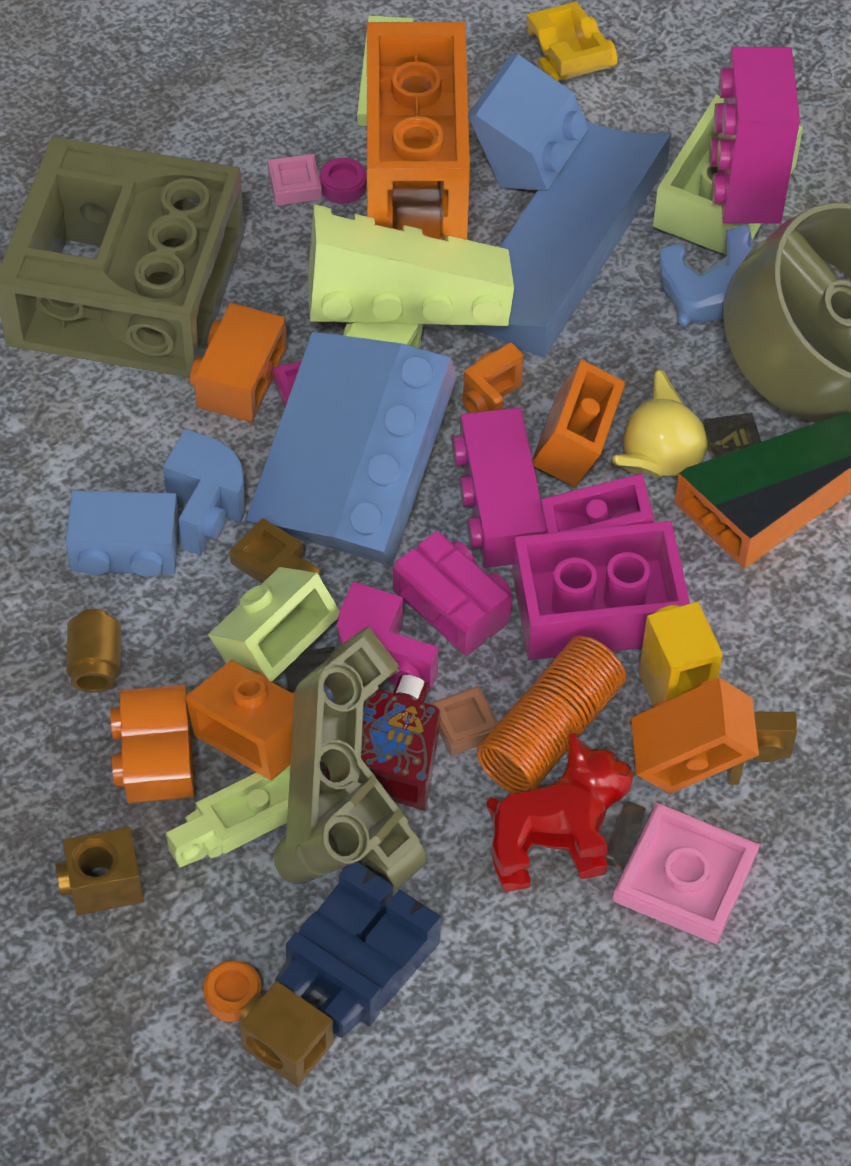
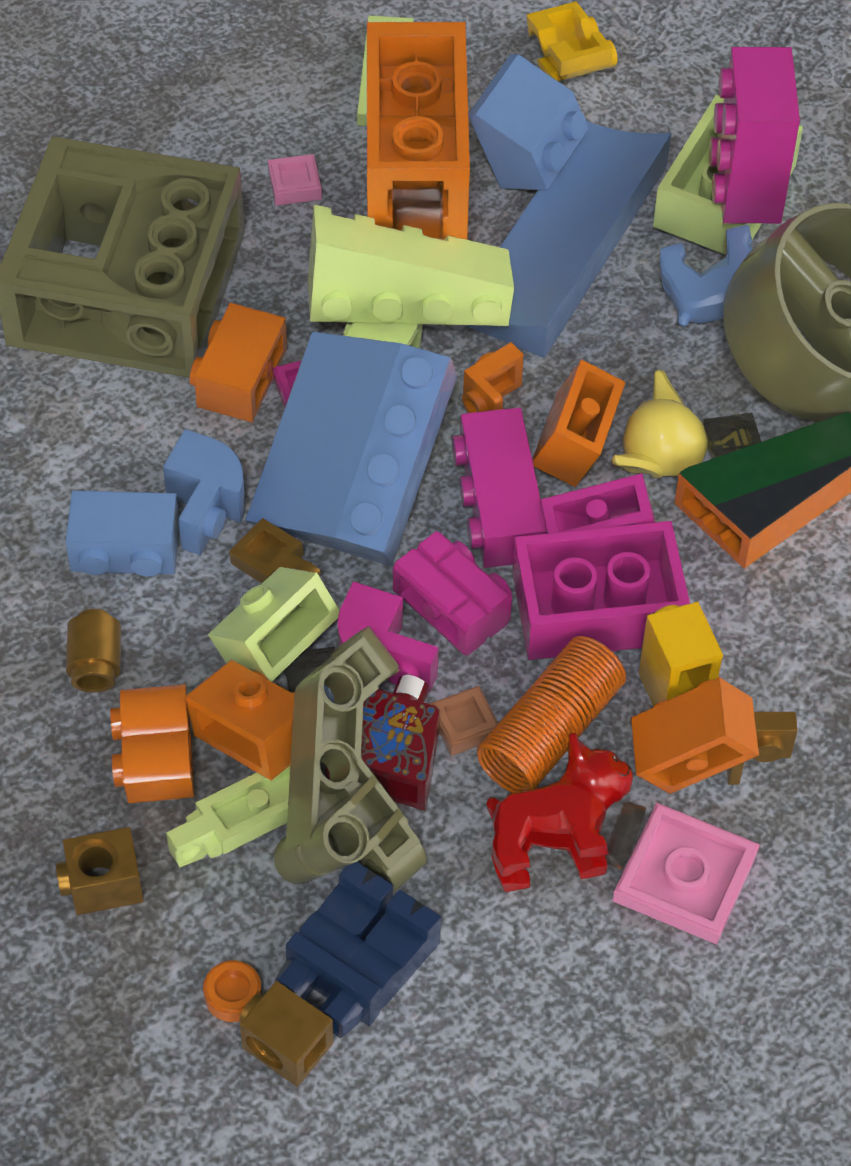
(343, 180): dark pink tile -> none

